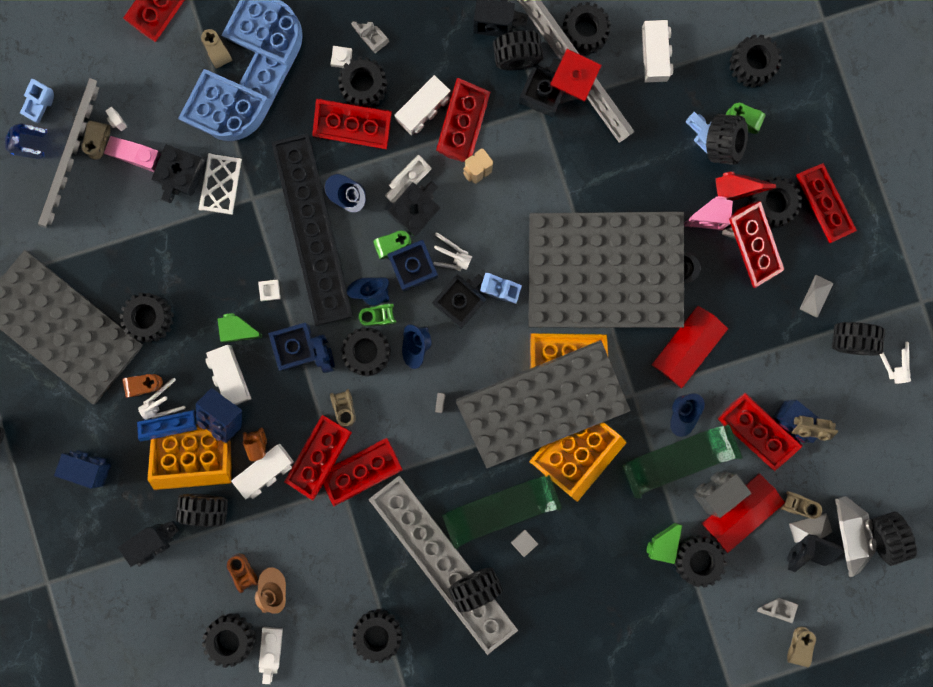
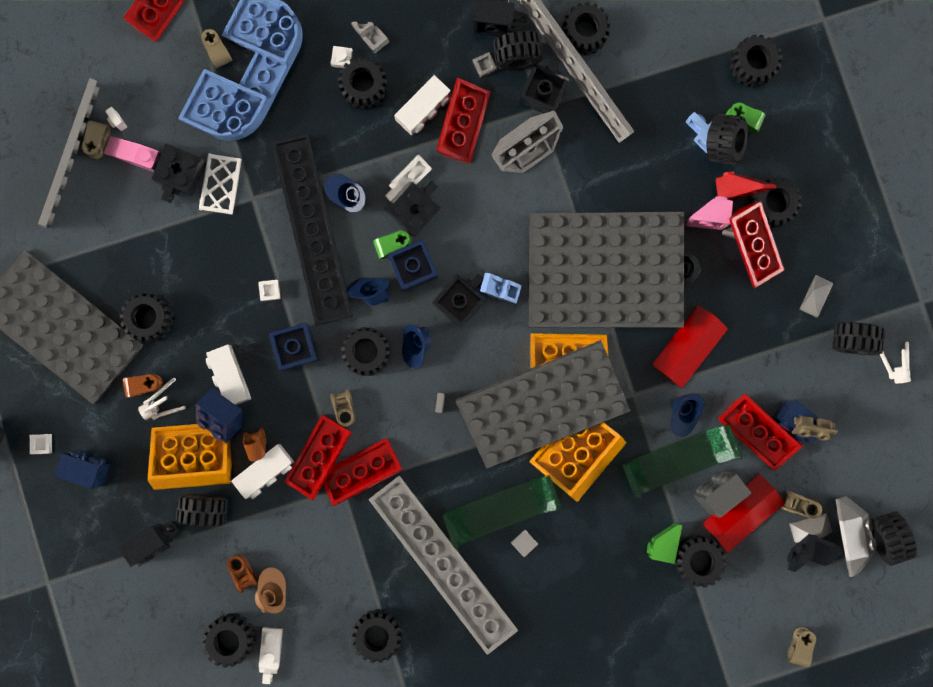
(12, 140): clear blue piece -> none
(37, 100): light blue brick -> none
(41, 444): none -> white plate
(167, 425): blue tile -> none
(236, 329): bright green slope -> none
(324, 354): dark blue plate -> none
(352, 123): red slope -> none
(379, 315): bright green piece -> none
(461, 259): white plant -> none
(475, 590): black tyre -> none
(478, 166): tan brick -> none
(484, 65): none -> light grey tile
(528, 143): none -> light grey wedge
(575, 75): red plate -> none
(657, 51): white brick -> none
(780, 609): light grey slope -> none
(826, 202): red slope -> none

